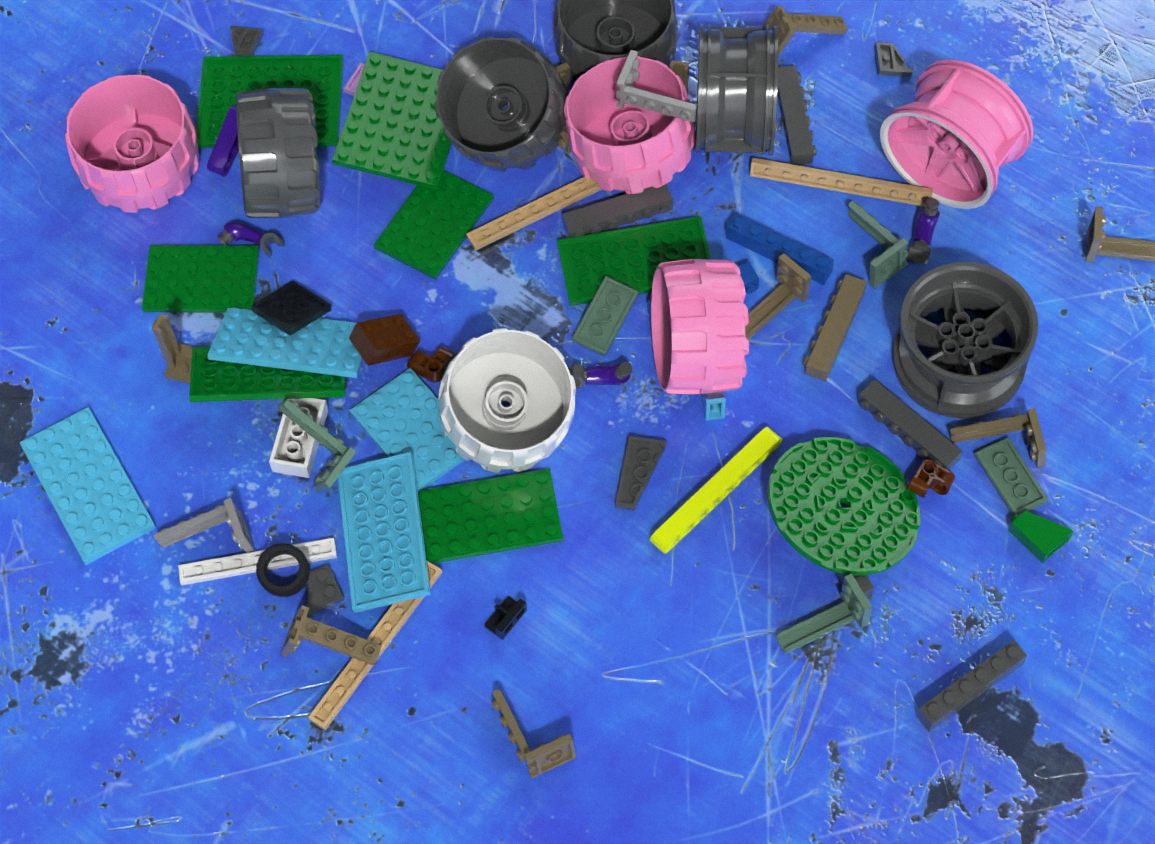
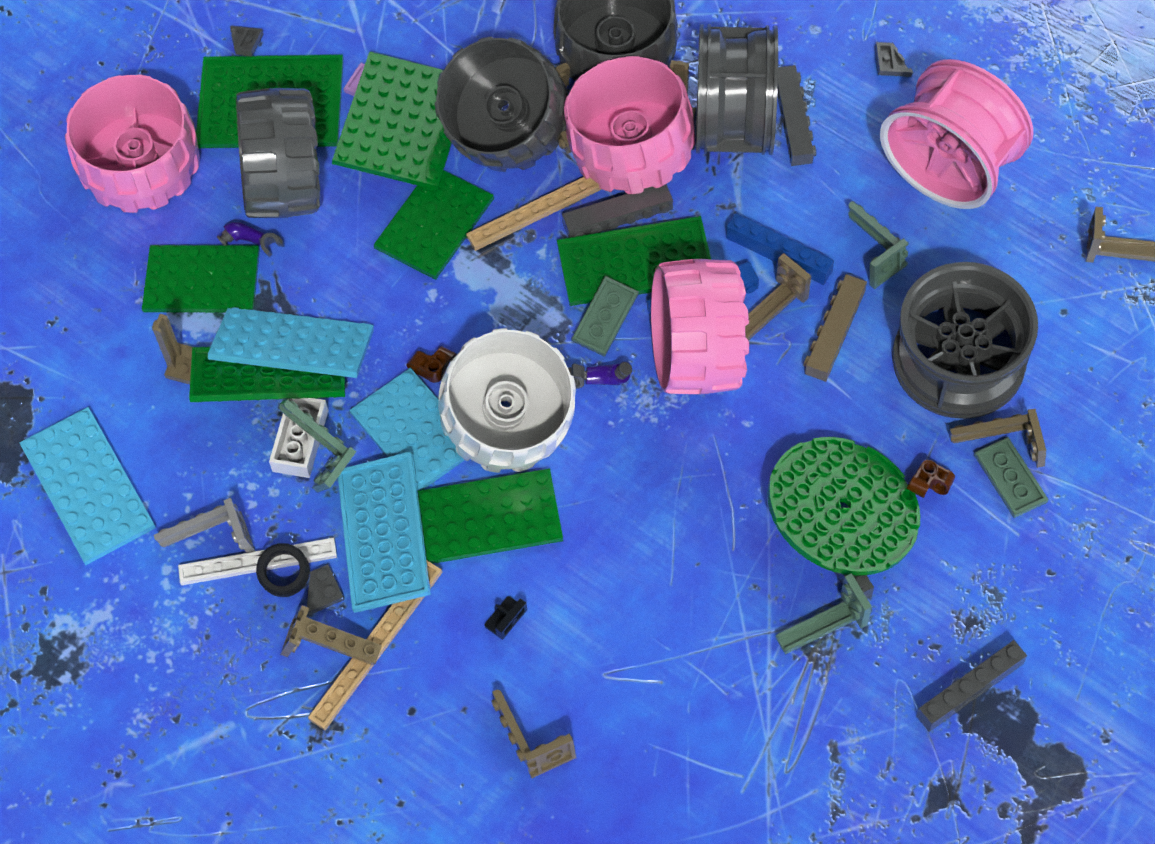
(225, 146): dark purple beam -> none
(291, 308): black plate -> none
(384, 339): reddish brown brick -> none
(638, 466): dark grey wing -> none
(645, 99): light grey bracket -> none
(714, 405): medium azure slope -> none
(715, 490): neon yellow beam -> none
(790, 23): dark tan bracket -> none
(840, 182): tan plate -> none
(908, 425): dark grey brick -> none
(923, 232): piece -> none
(1039, 534): green slope -> none

